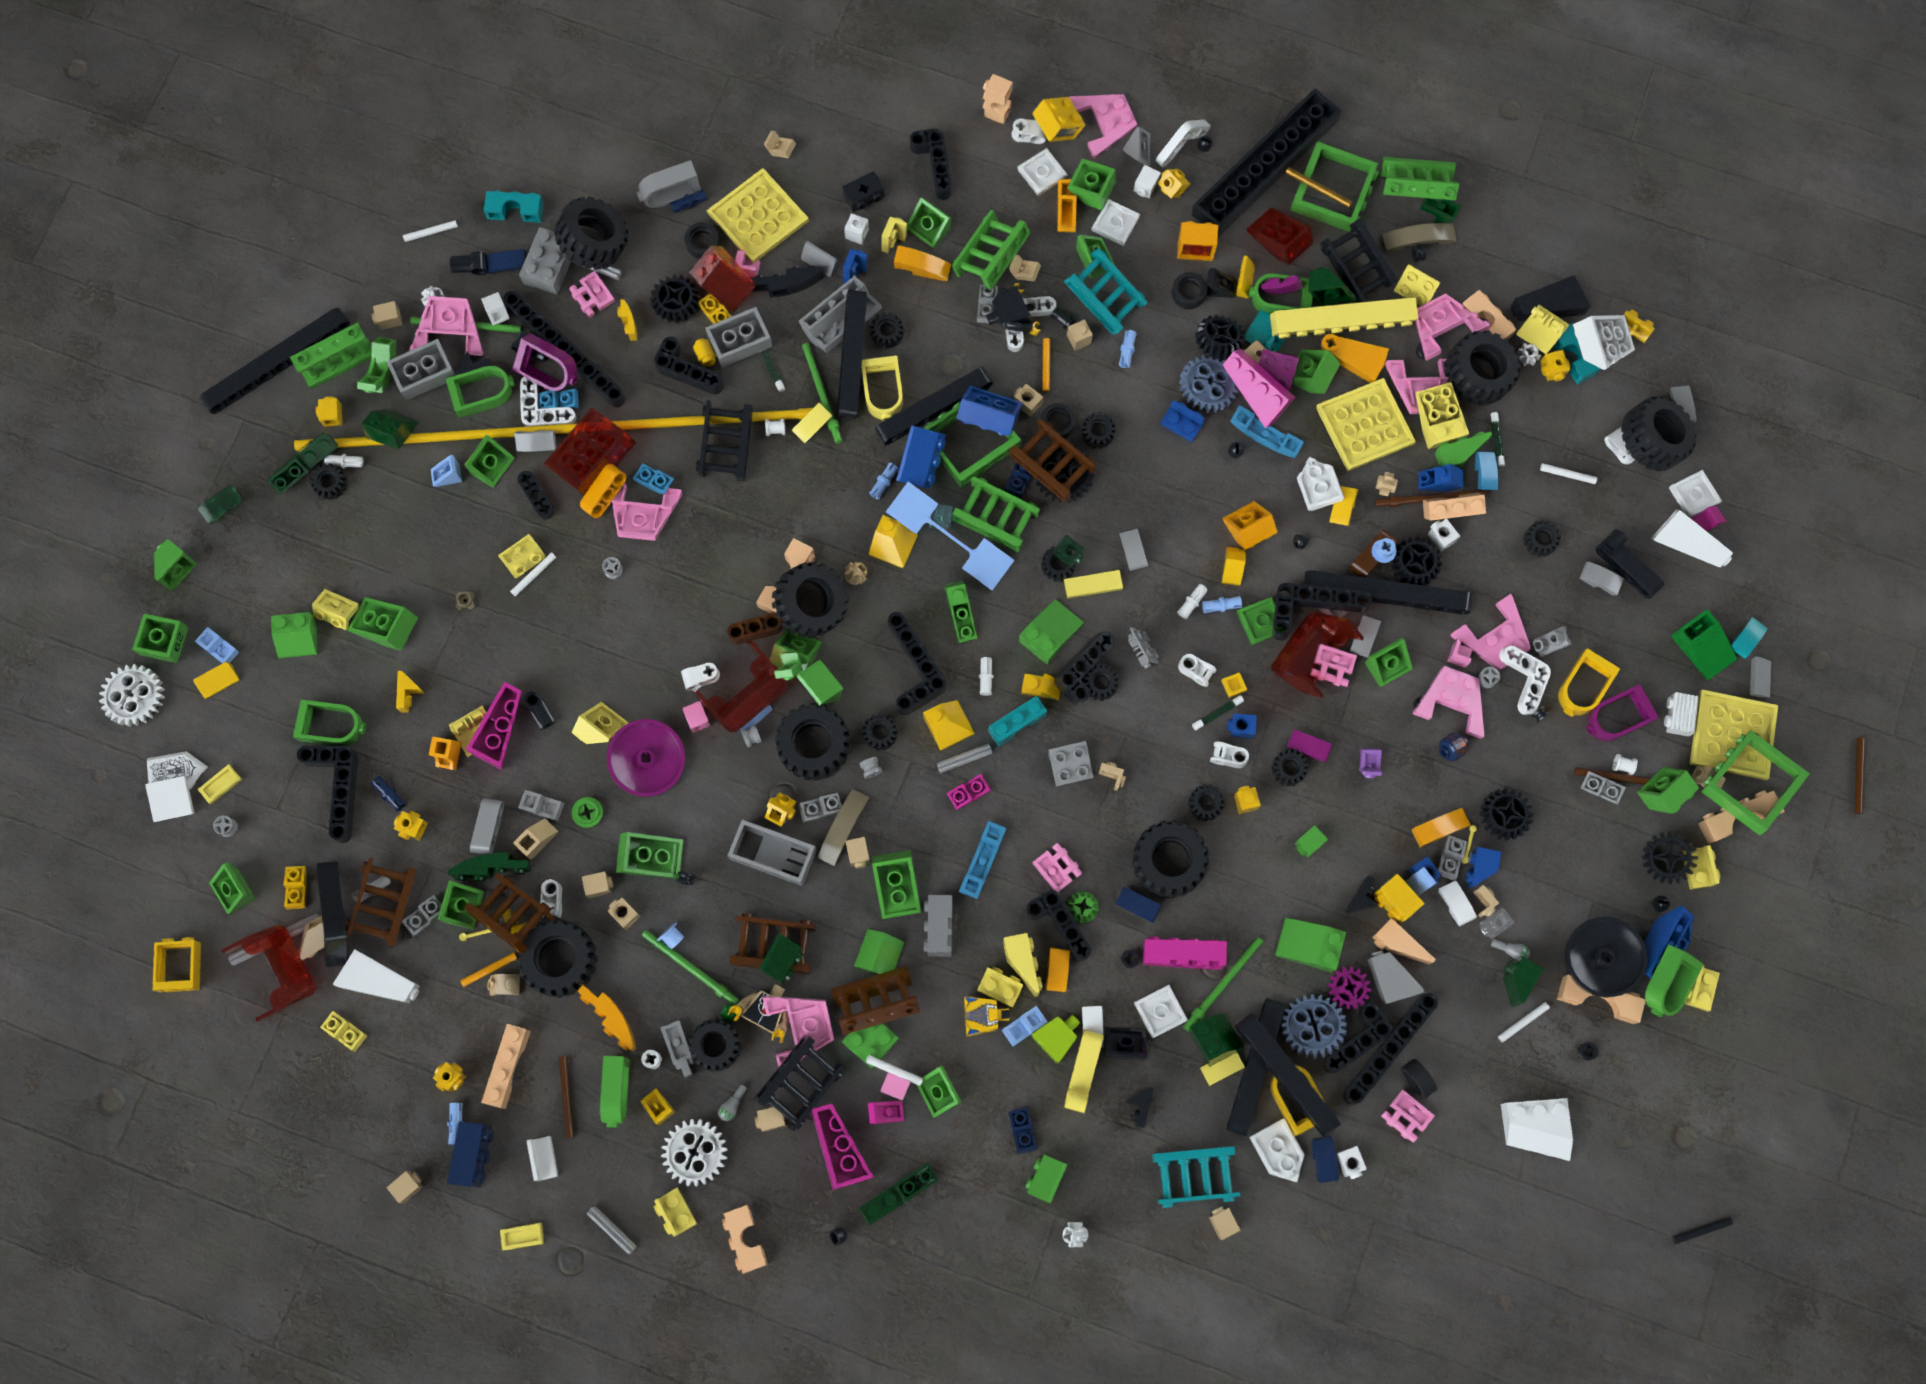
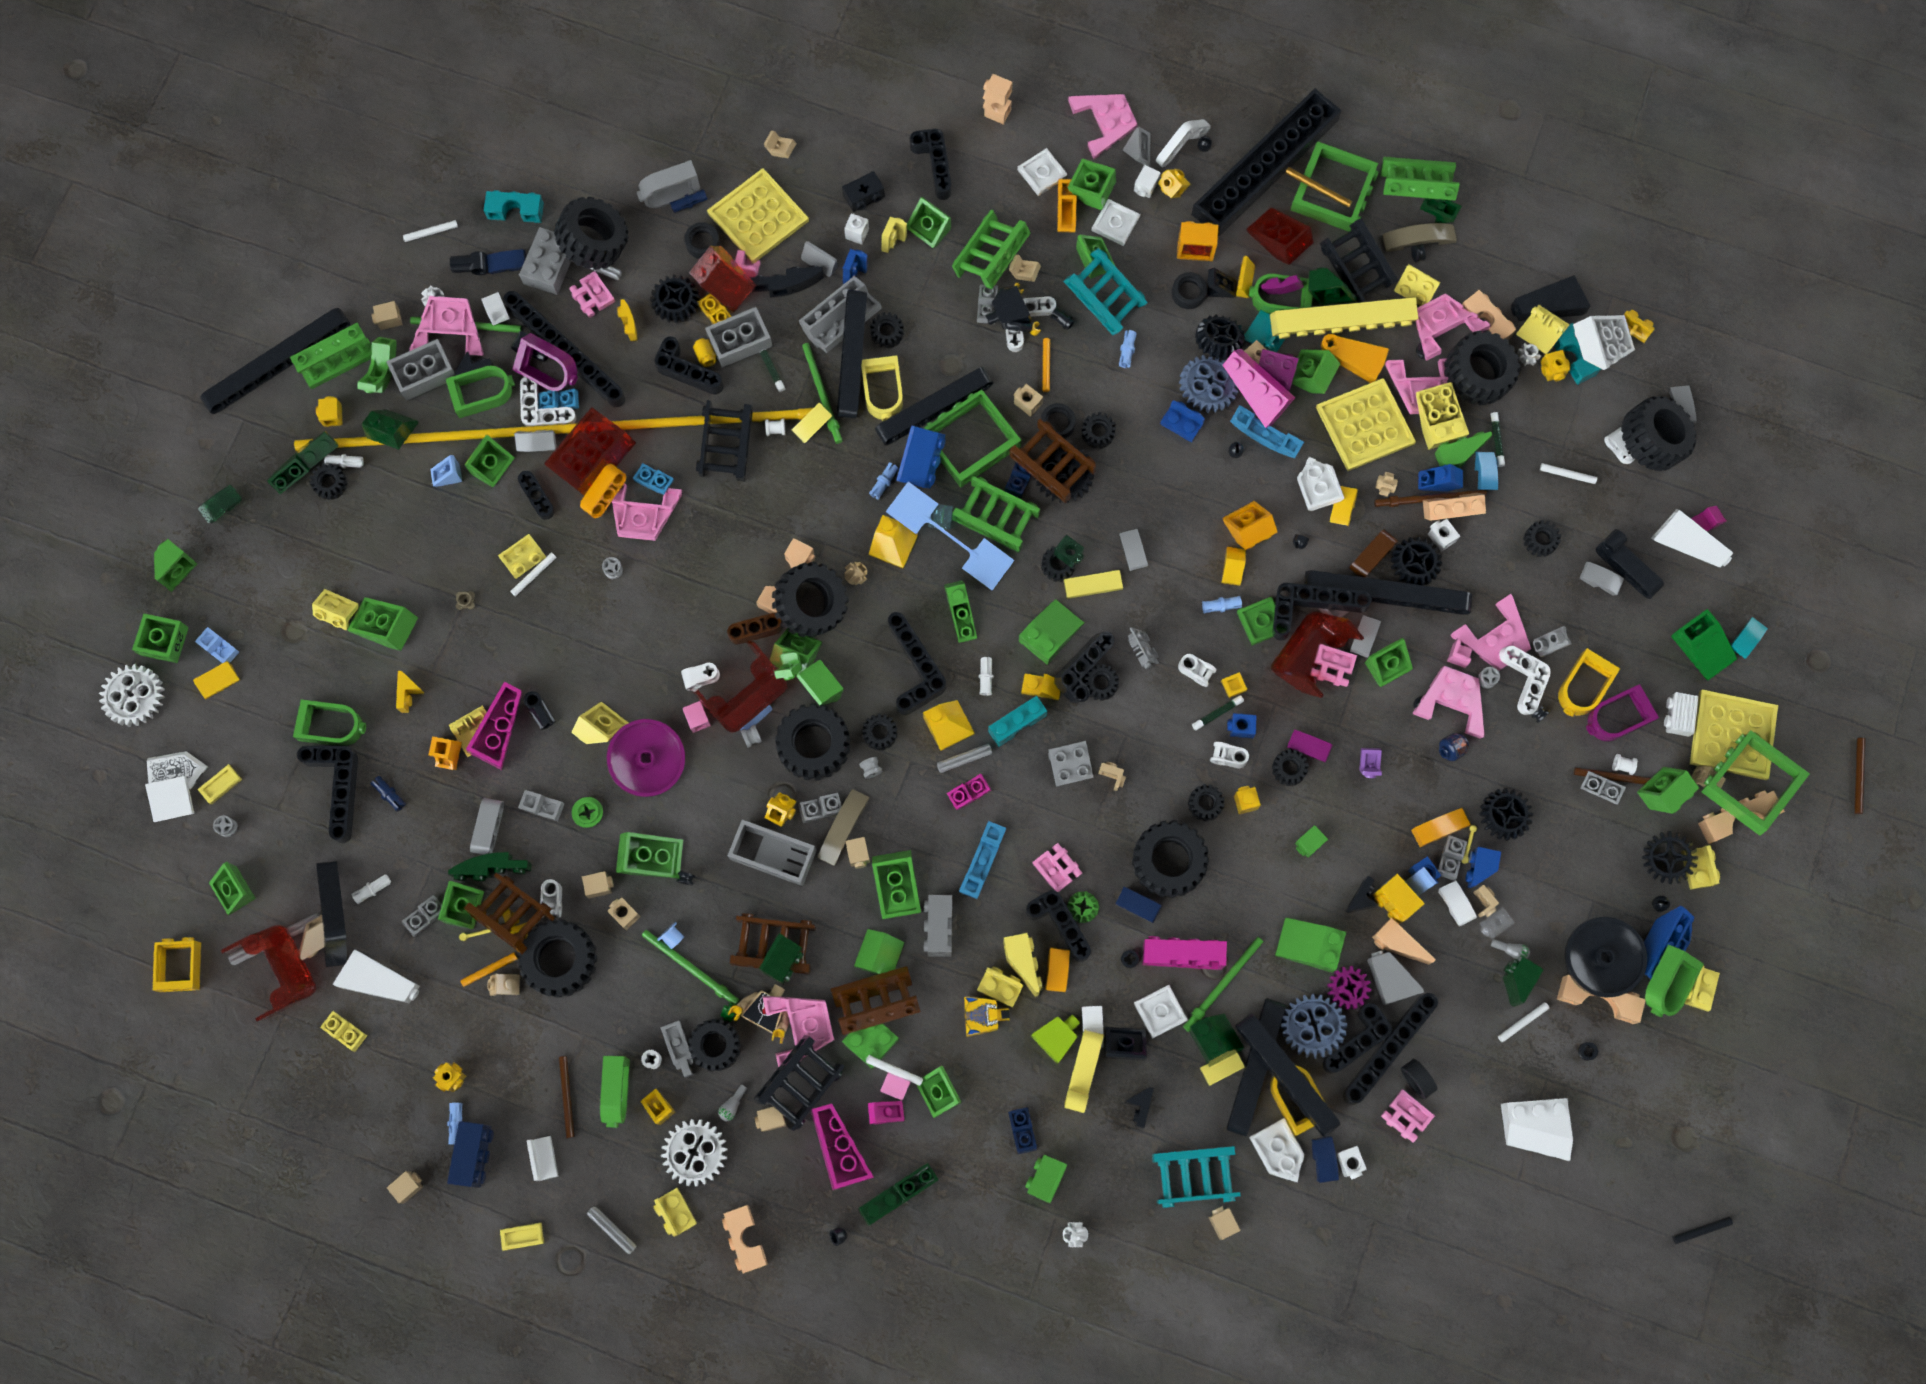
(294, 634): bright green slope -> none
(296, 887): yellow slope -> none
(394, 916): reddish brown fence -> none
(410, 825): yellow brick -> none
(501, 1076): light nougat arch -> none
(535, 838): tan slope -> none
(615, 1021): light orange slope -> none
(921, 264): light orange slope -> none
(989, 411): blue slope -> none
(1024, 1026): light blue slope -> none
(1030, 131): white piece -> none
(1058, 119): yellow piece -> none
(1079, 335): tan brick -> none
(1192, 601): white axle -> none
(1384, 550): light blue piece -> none
(1695, 494): white tile -> none
(1760, 677): light grey slope -> none

